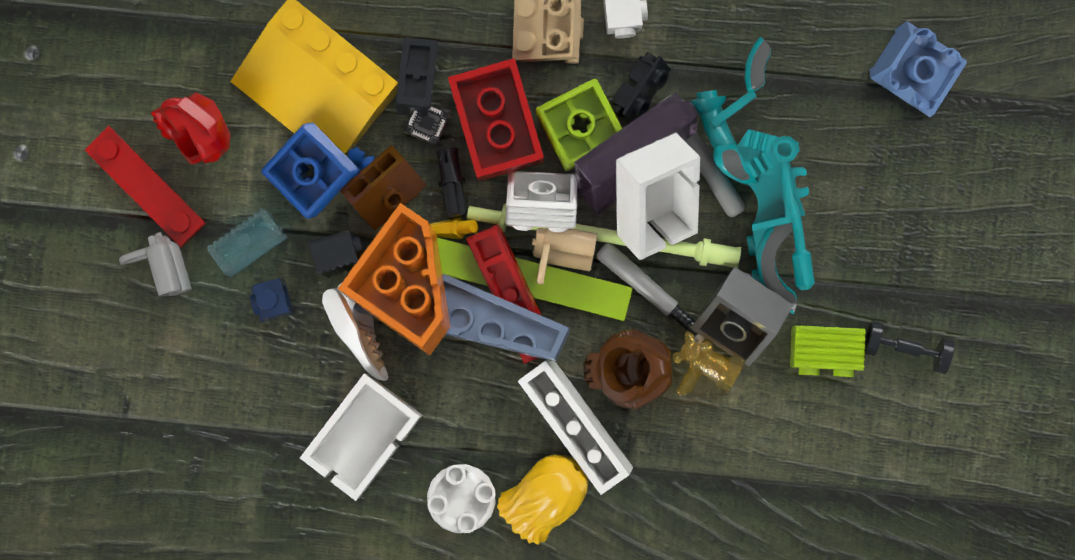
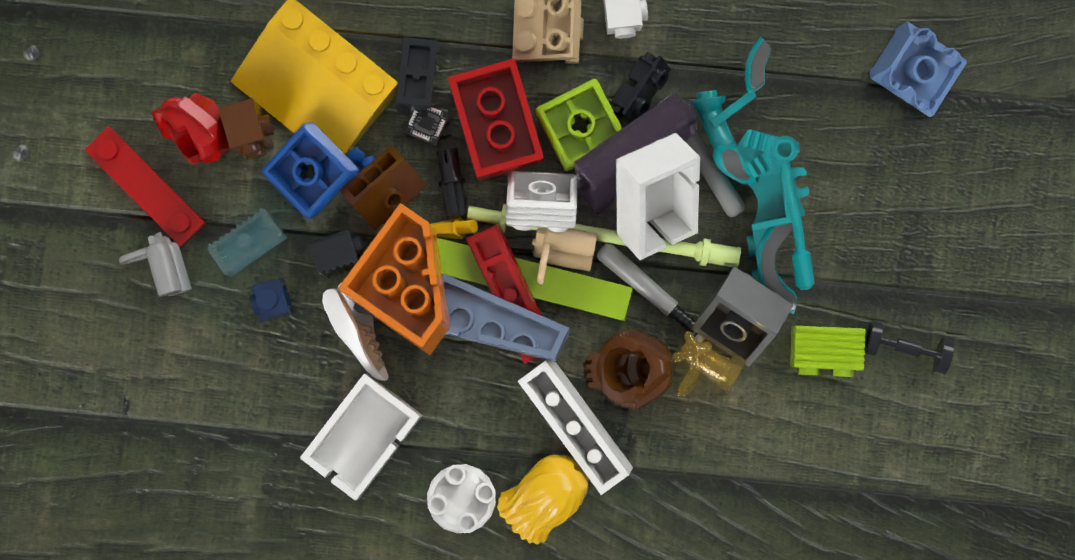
(247, 129): none -> reddish brown brick

